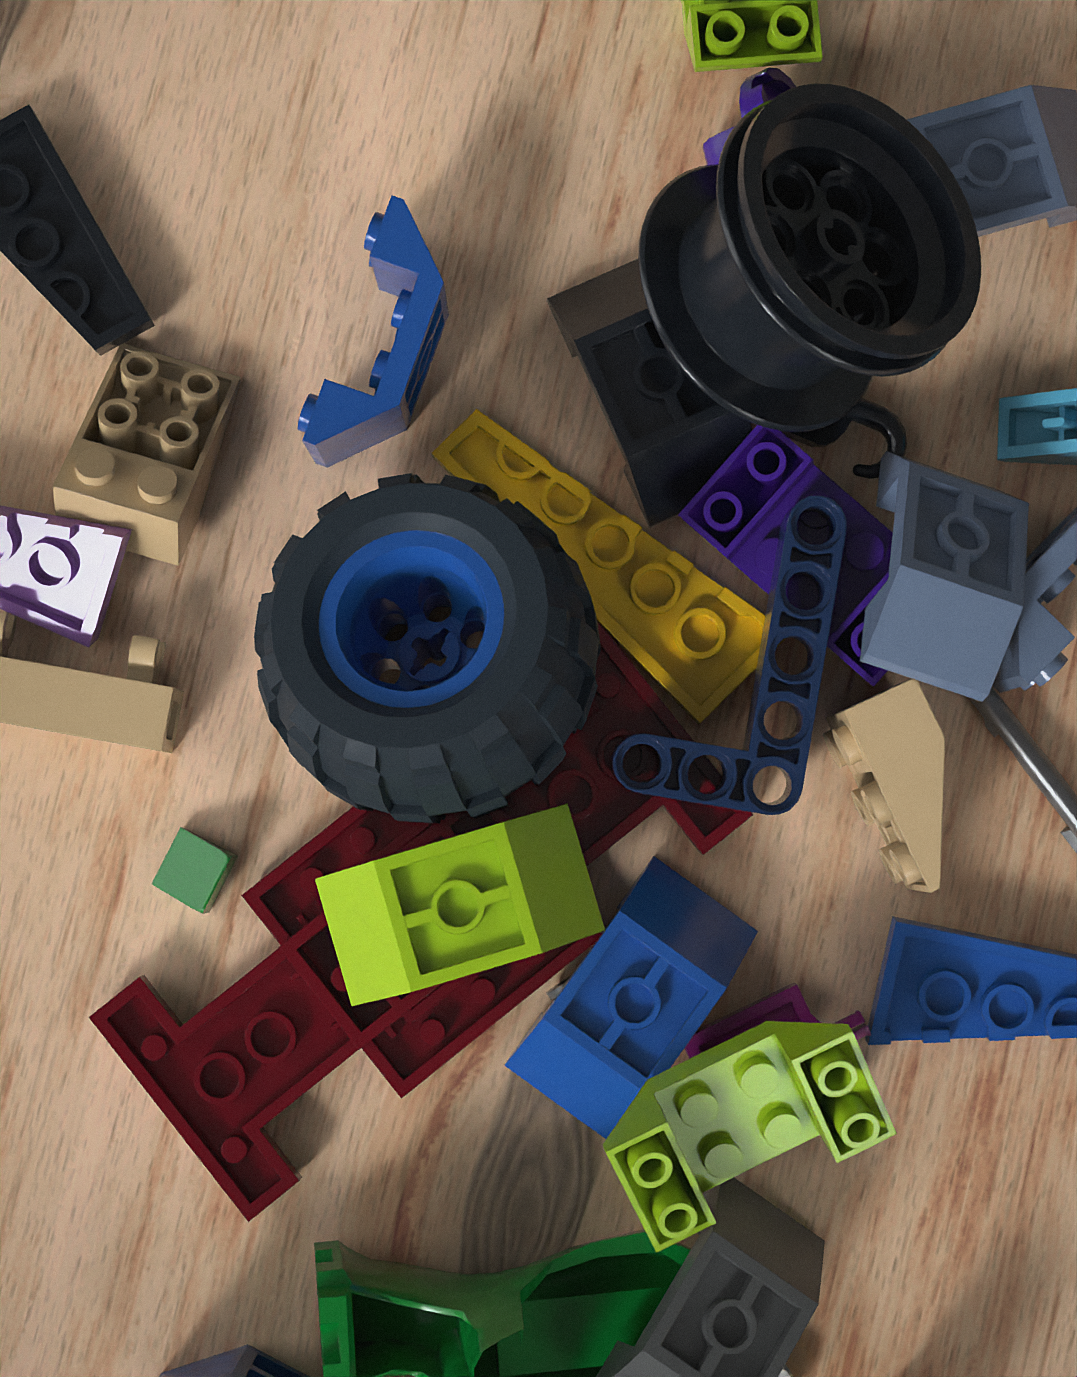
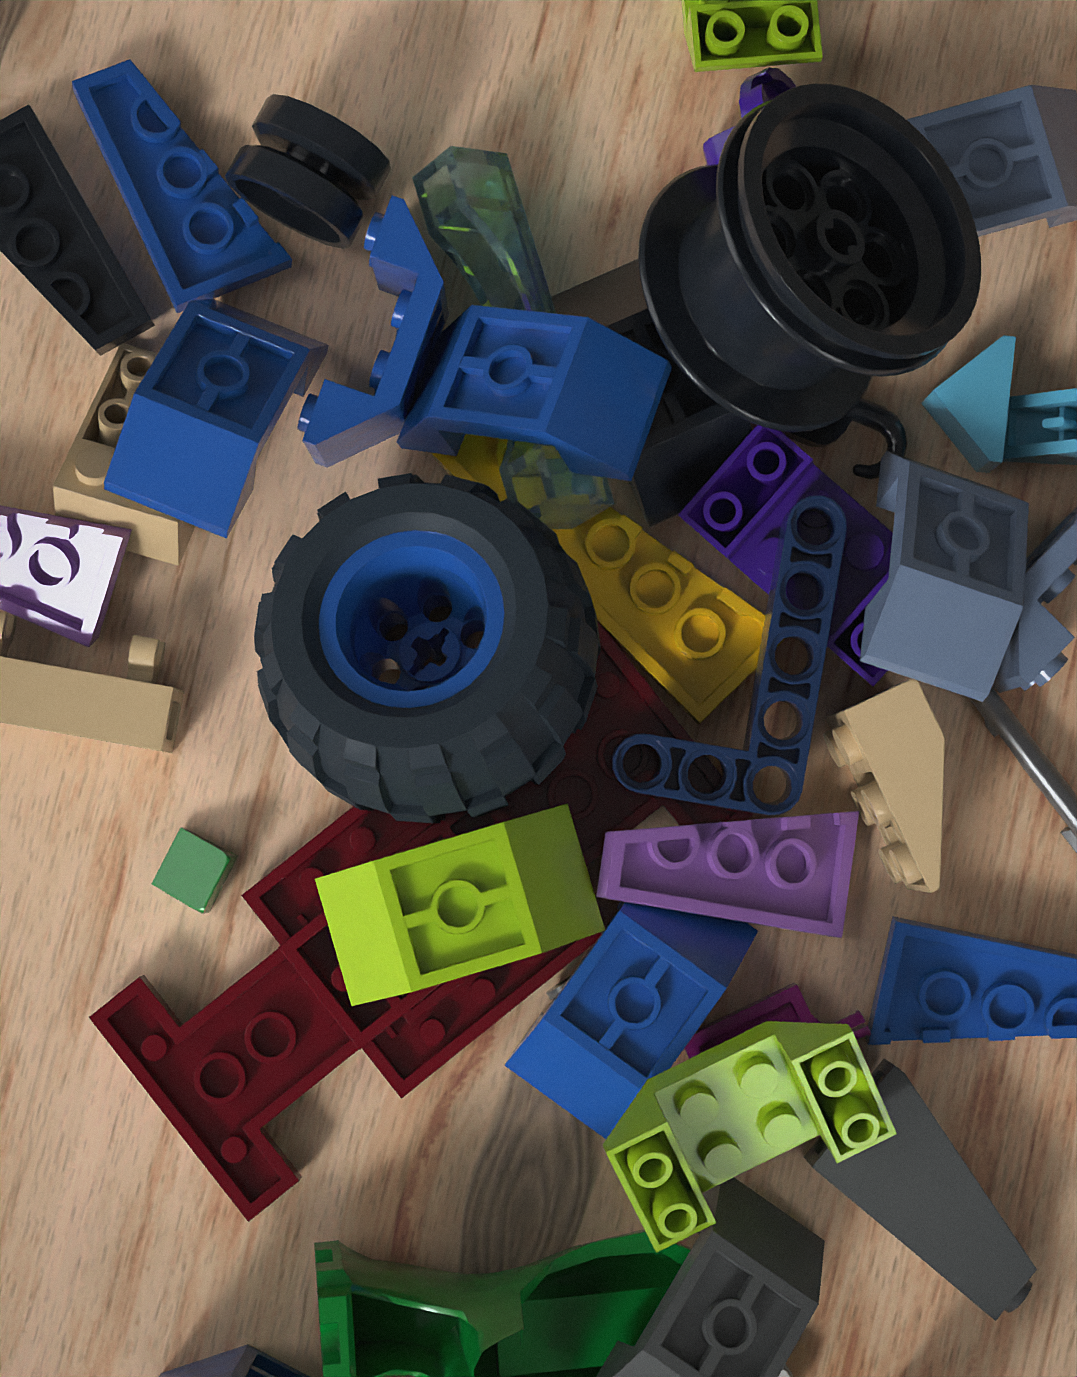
(183, 208): none -> blue wing
(209, 413): none -> blue slope
(308, 171): none -> black wheel
(483, 227): none -> clear light blue arch
(539, 383): none -> blue slope
(748, 871): none -> medium lavender wing
(931, 1200): none -> dark grey slope
(975, 405): none -> medium azure slope

